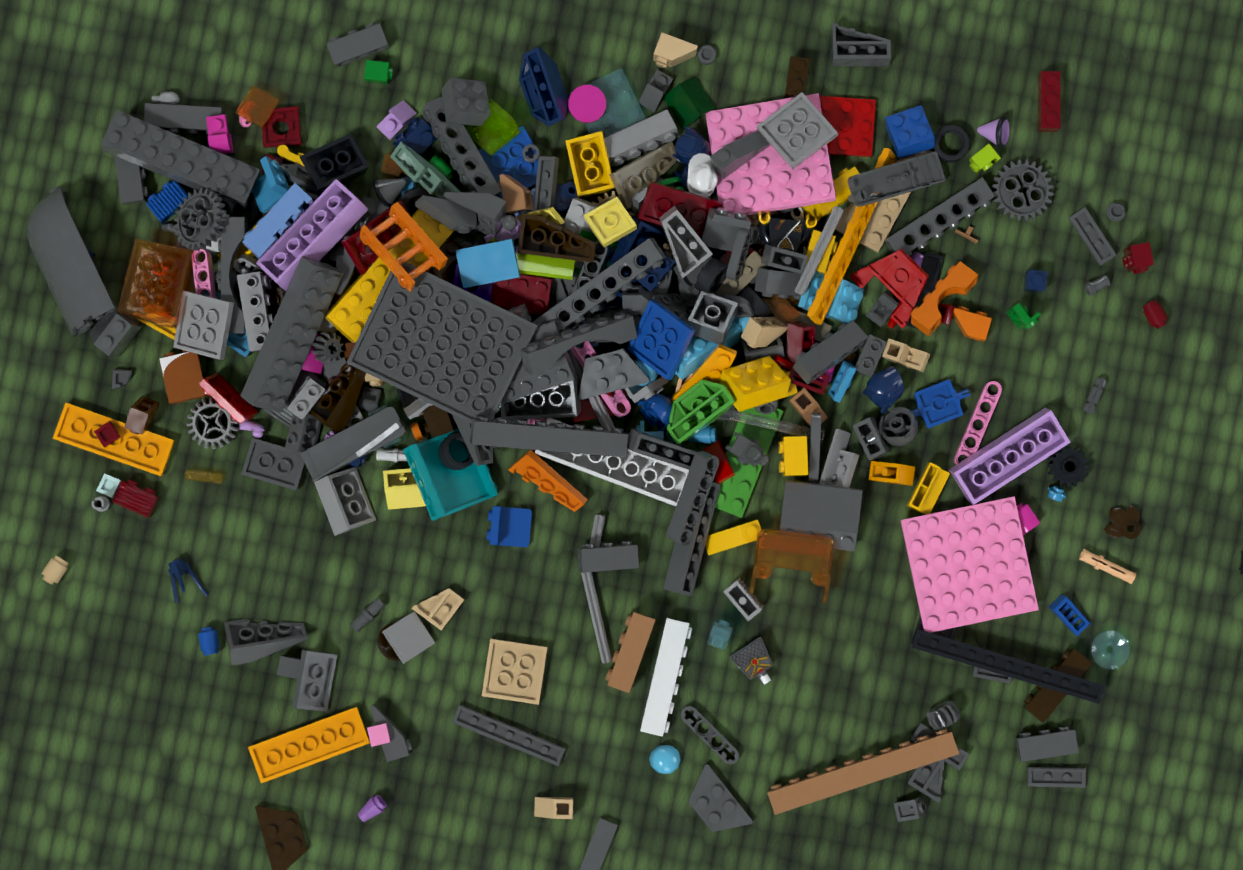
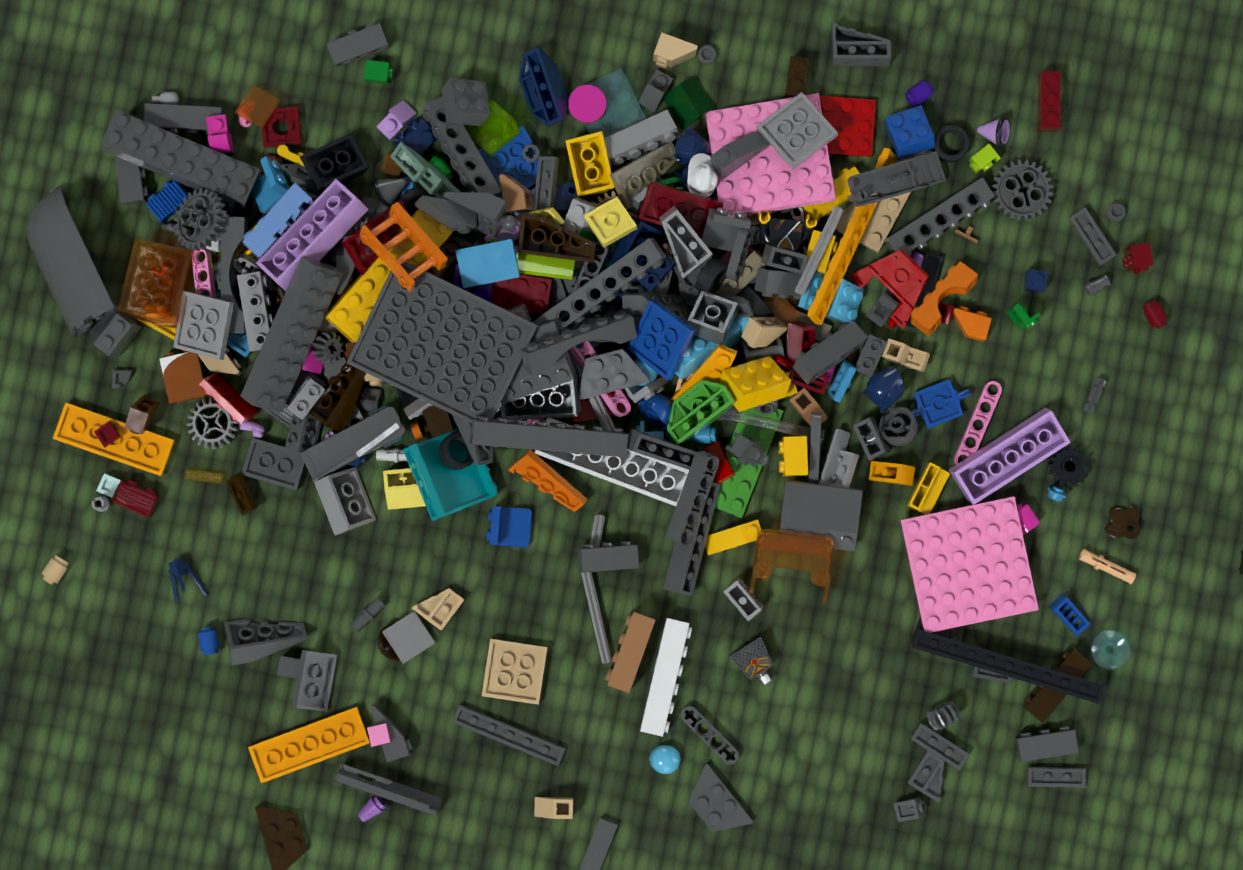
(225, 366): none -> tan slope
(241, 494): none -> dark brown plate
(388, 789): none -> dark grey piece
(719, 634): clear light blue brick -> none
(862, 772): medium nougat brick -> none
(919, 93): none -> dark purple brick

